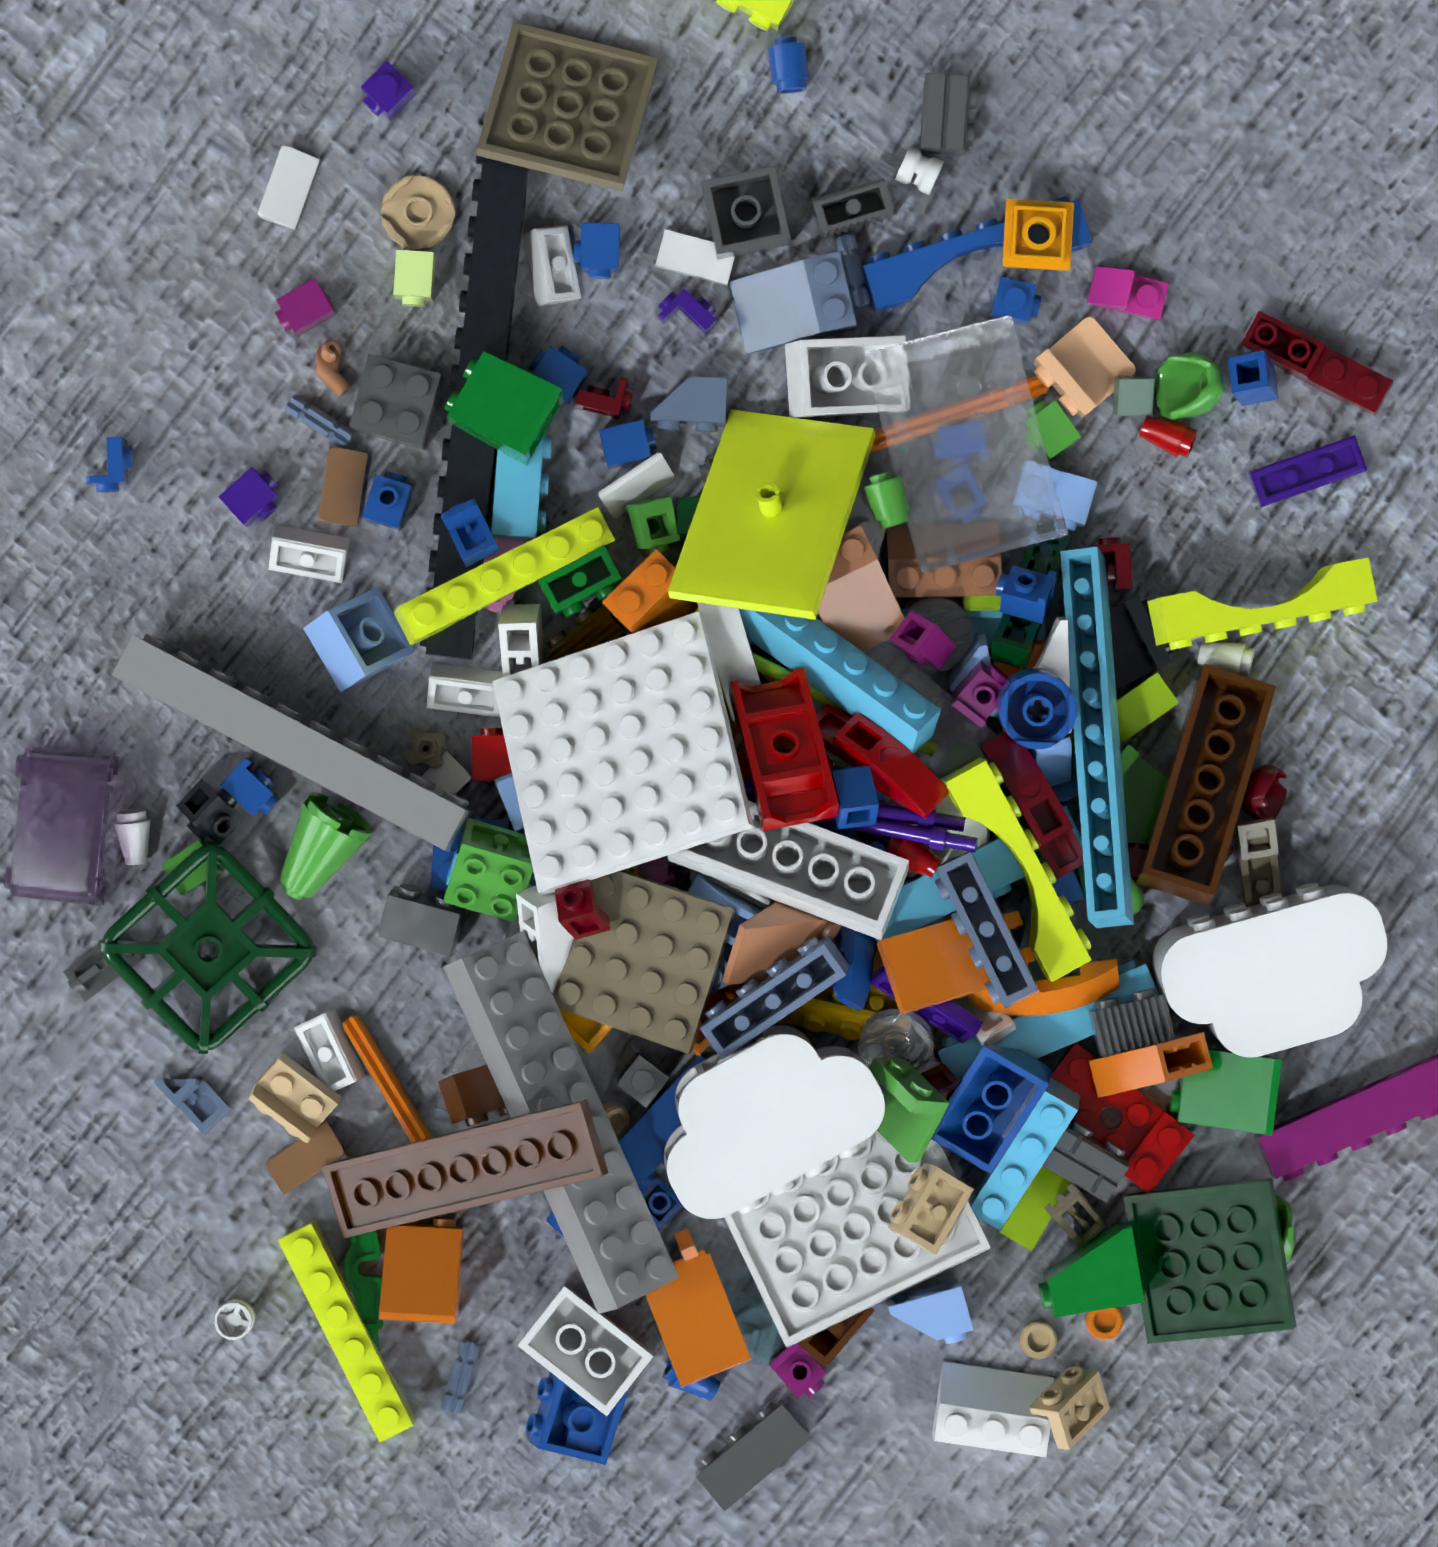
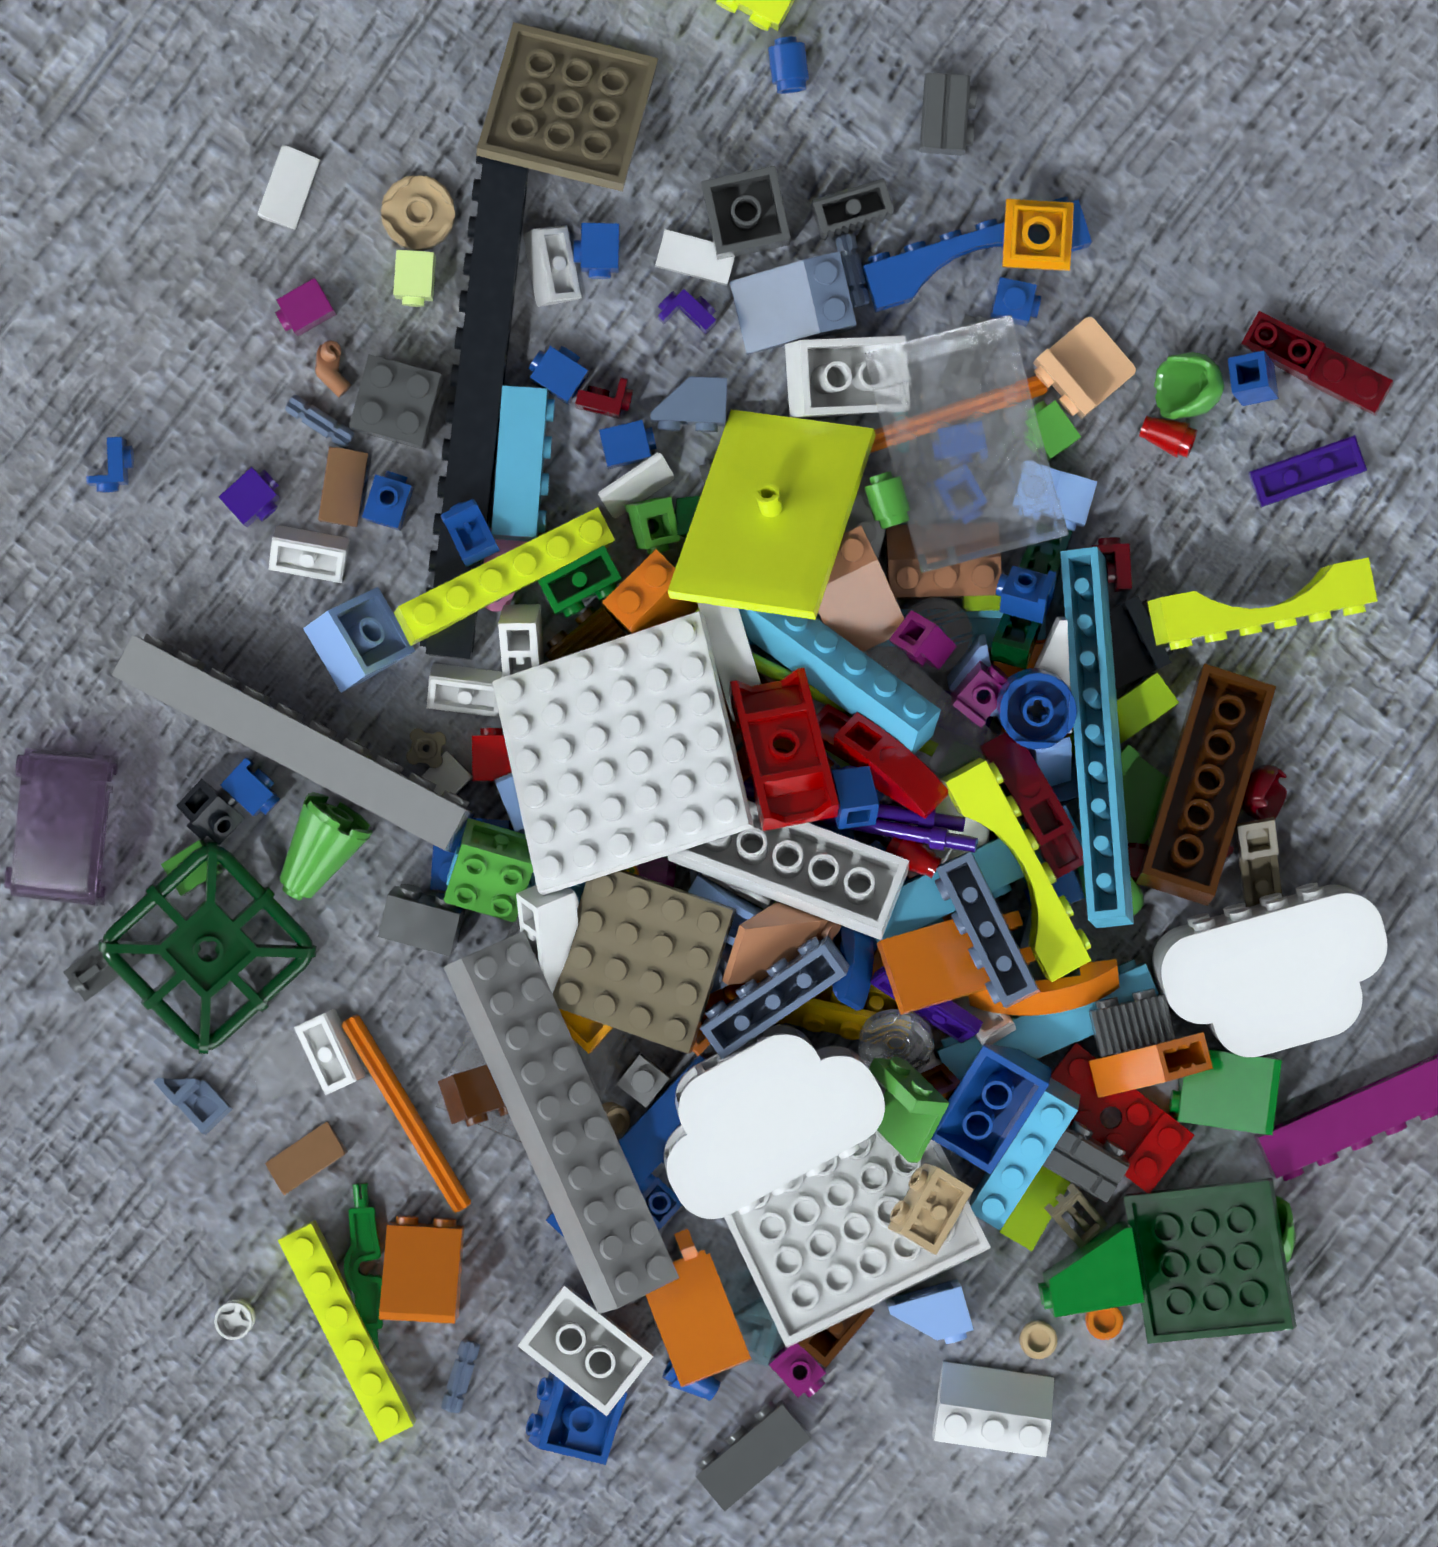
(133, 835): white cone -> none
(293, 1097): tan bracket -> none
(387, 91): dark purple brick -> none
(465, 1169): plate -> none
(504, 406): green slope -> none
(579, 911): dark red bracket -> none
(919, 170): white wheel -> none
(1072, 1405): tan bracket -> none
(1127, 292): dark pink slope -> none
(1133, 395): sand green tile -> none
(1227, 656): white cone -> none

